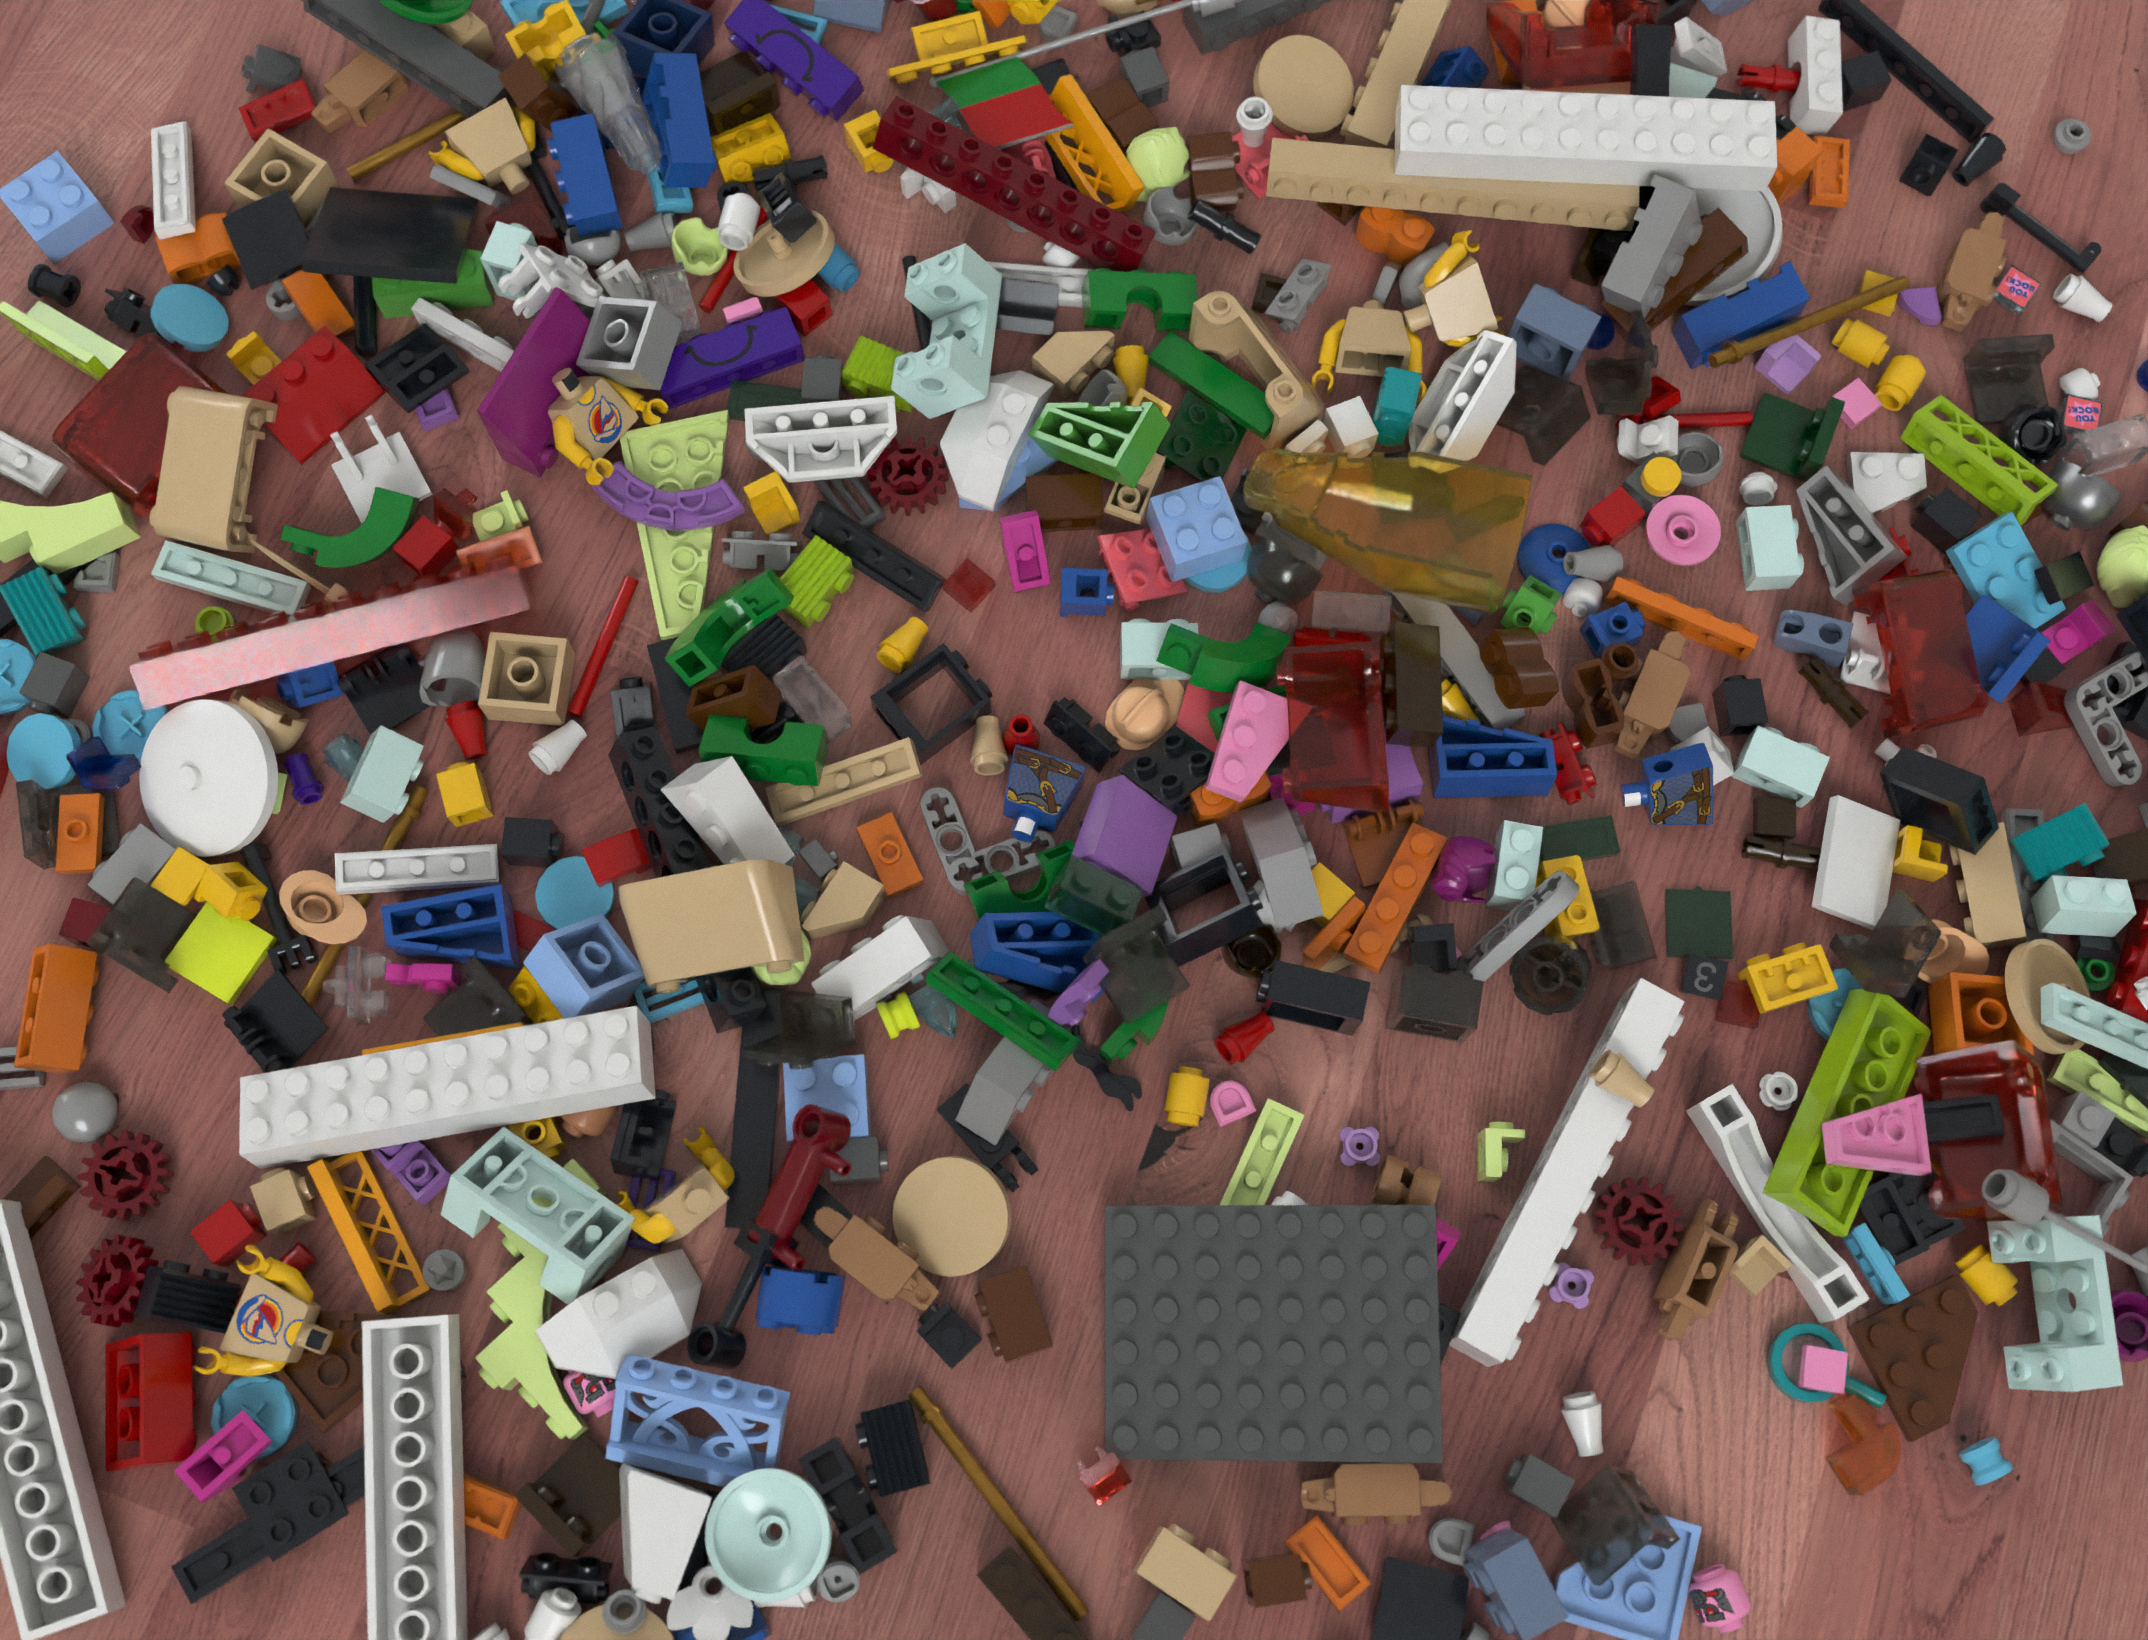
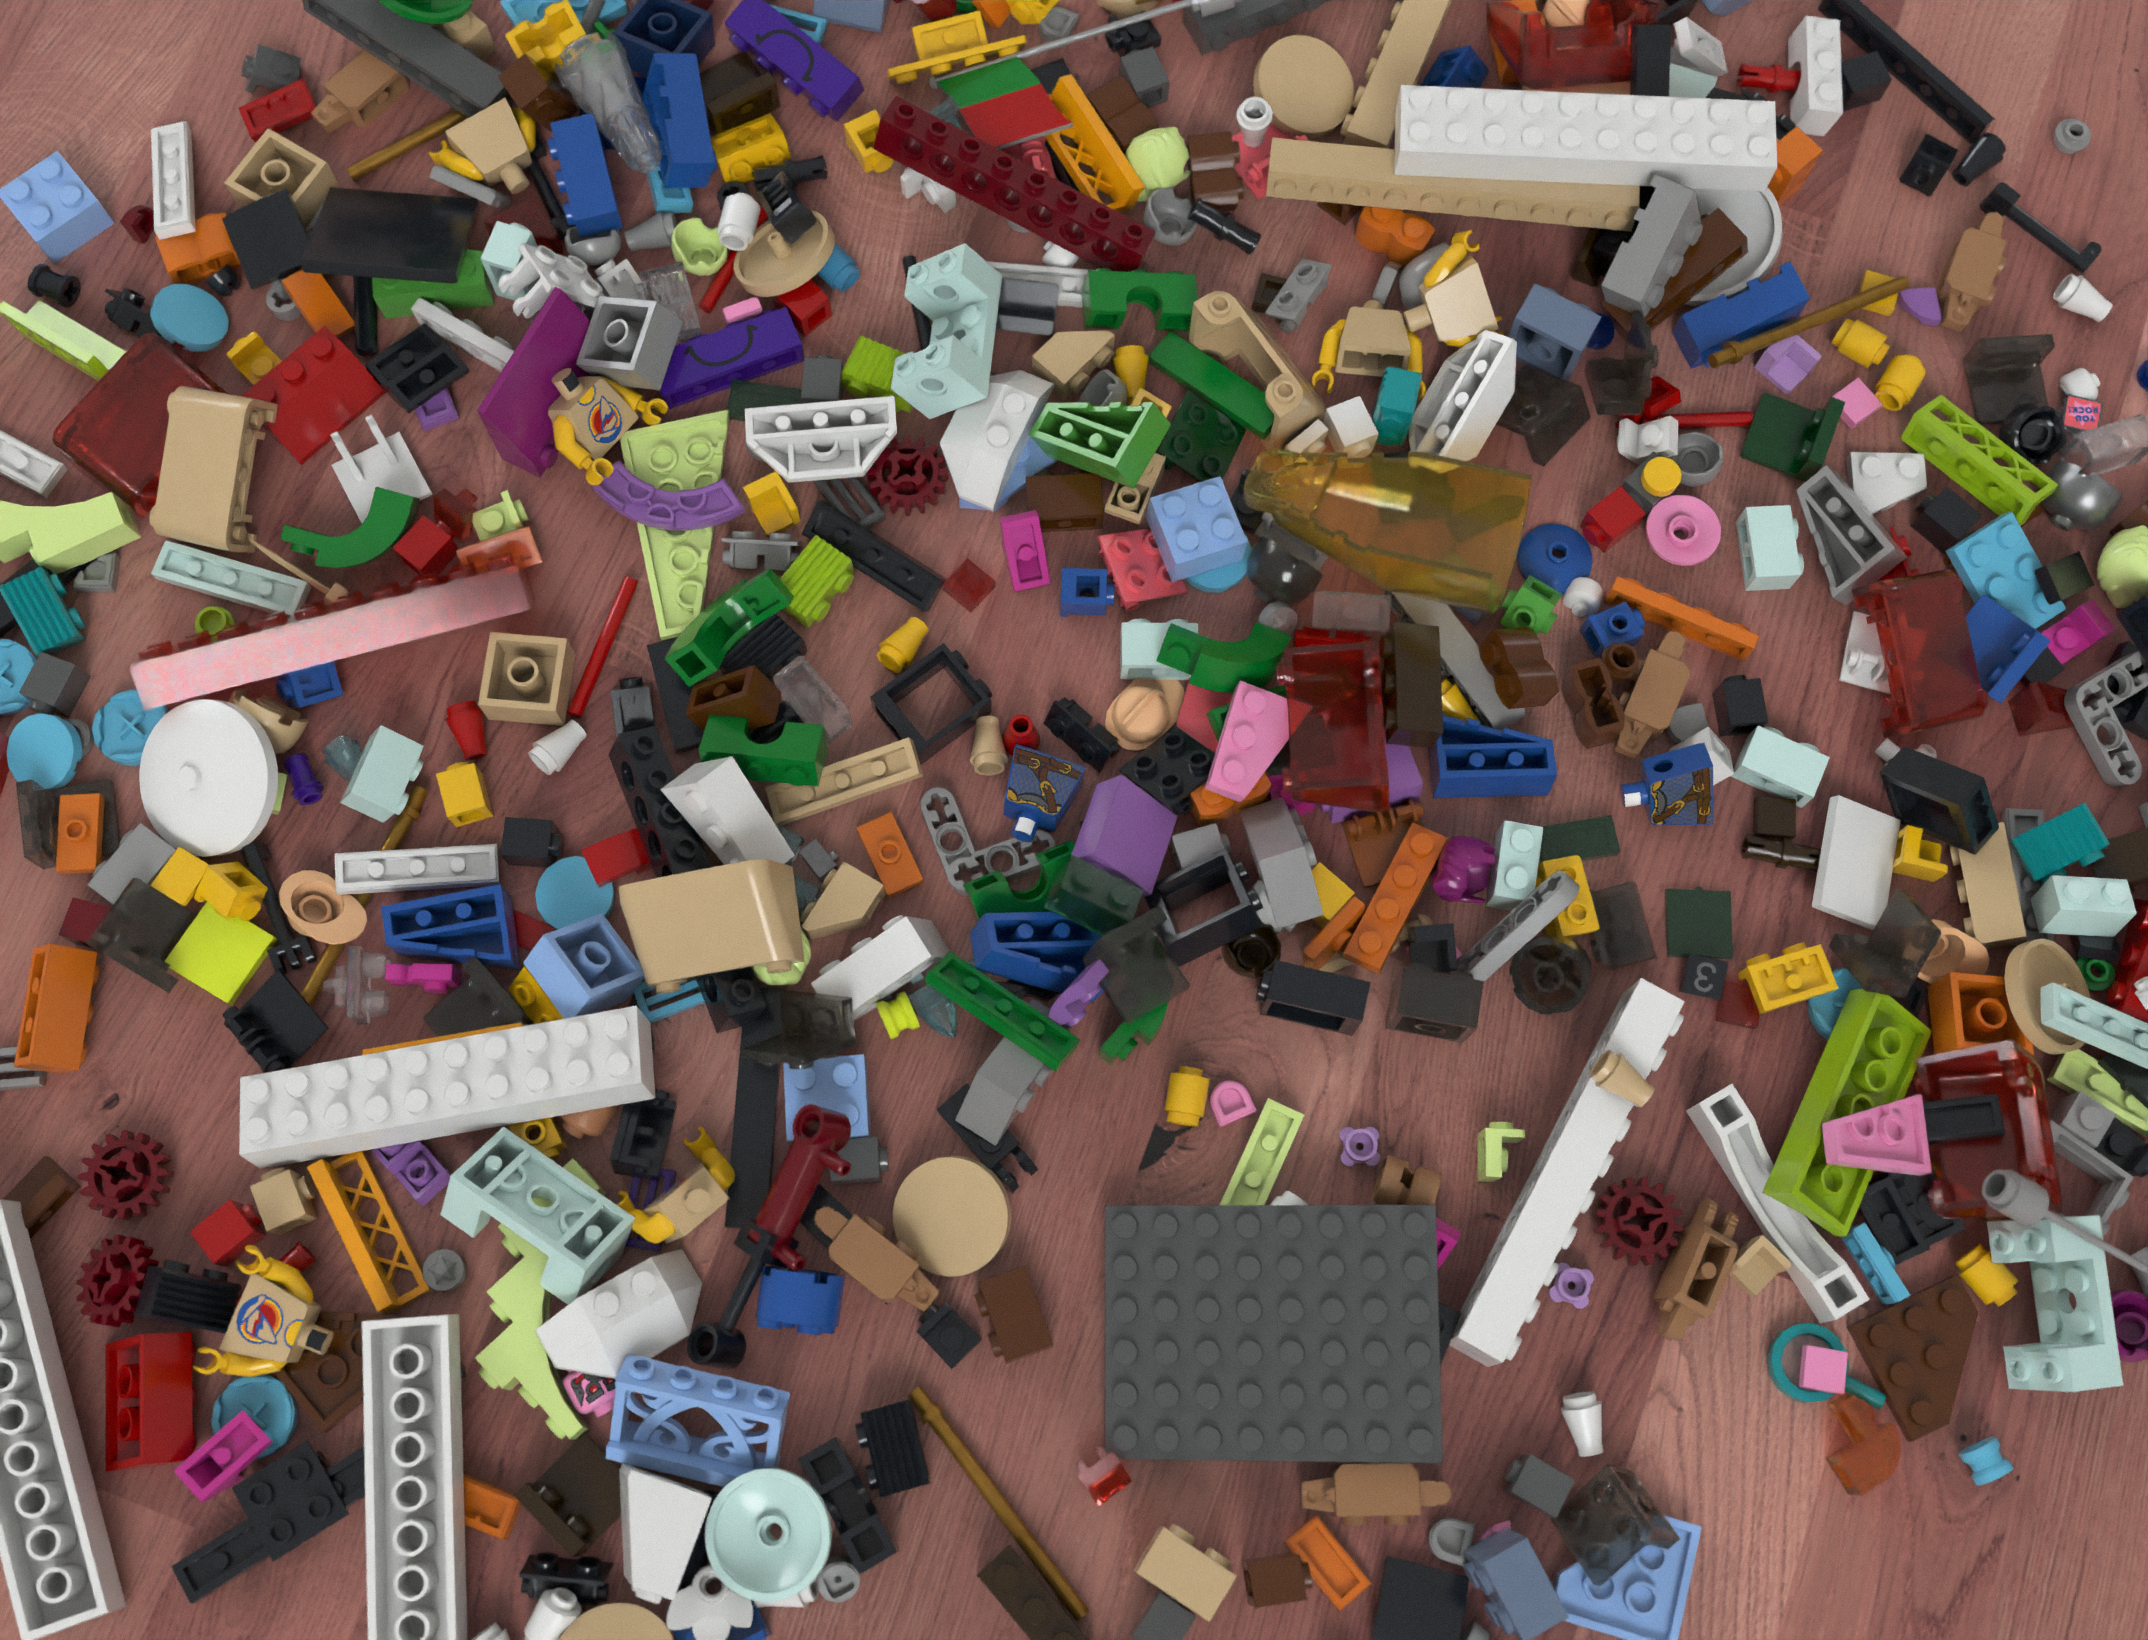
(84, 1112): light grey hair -> none
(98, 768): clear blue bracket -> none
(385, 688): black hinge -> none
(461, 661): light grey piece -> none
(619, 1600): light grey plate -> none
(1110, 1083): black hair -> none
(1242, 1038): red cone -> none
(1575, 776): red hinge -> none
(1596, 563): light grey cone -> none
(1719, 1598): bright pink head -> none
(1758, 489): white plate -> none
(1788, 1089): white plate -> none
(1813, 635): sand blue leg -> none
(1830, 173): orange plate -> none
(1833, 692): dark brown pin -> none
(2016, 290): tile -> none

